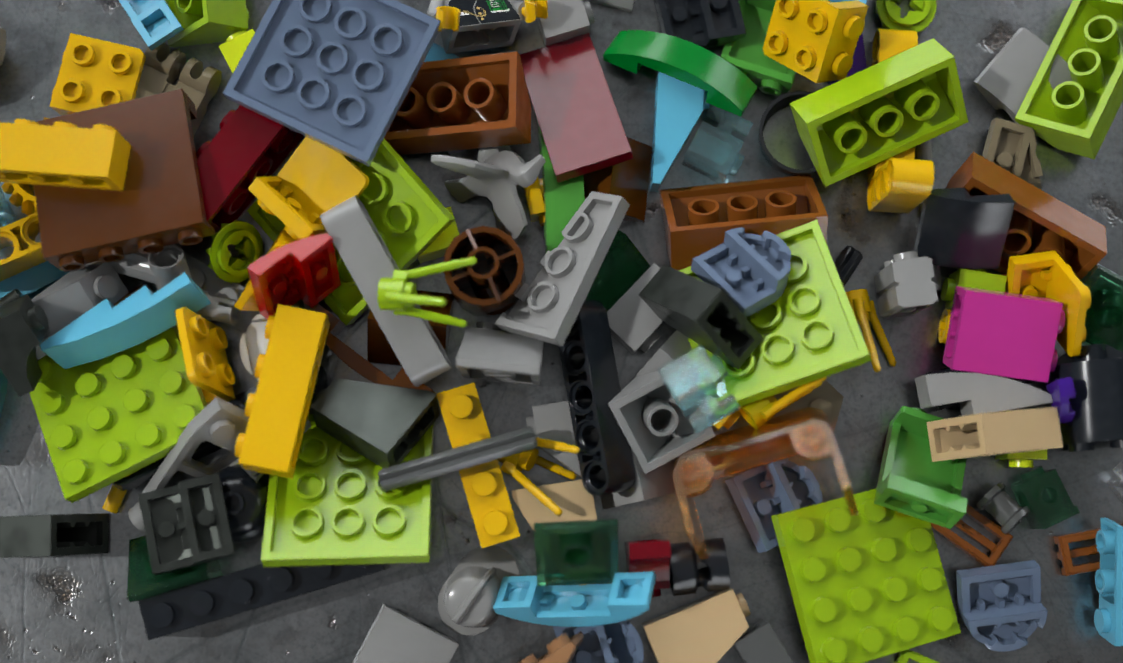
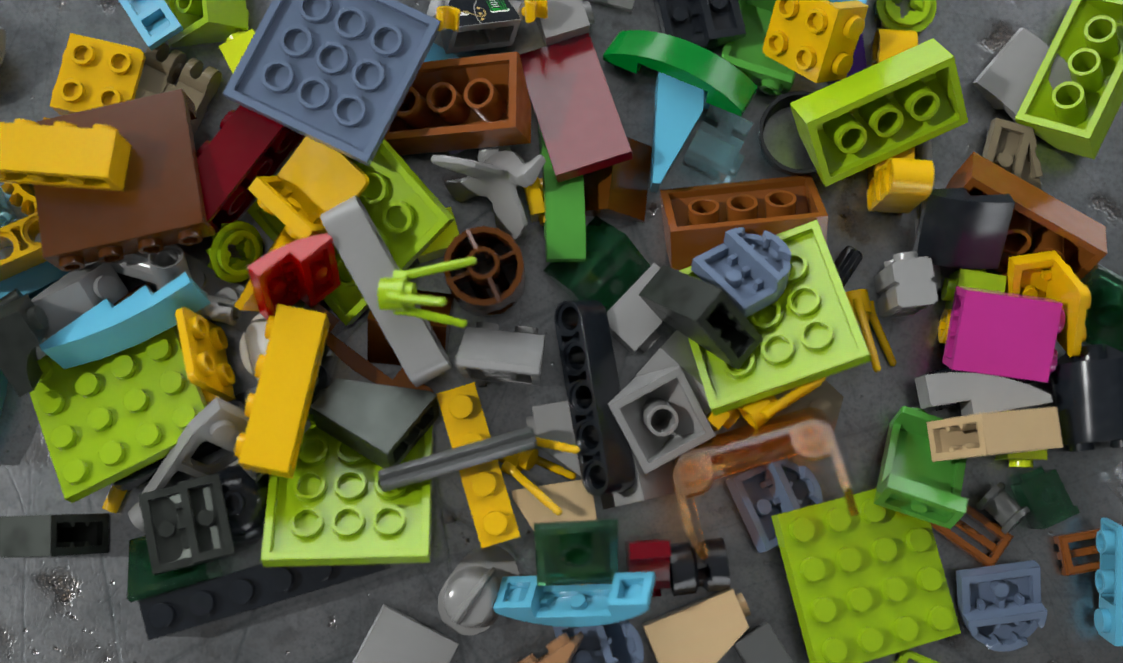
(558, 291): light grey wing -> none
(696, 384): clear light blue brick -> none
(1061, 391): dark purple tile -> none

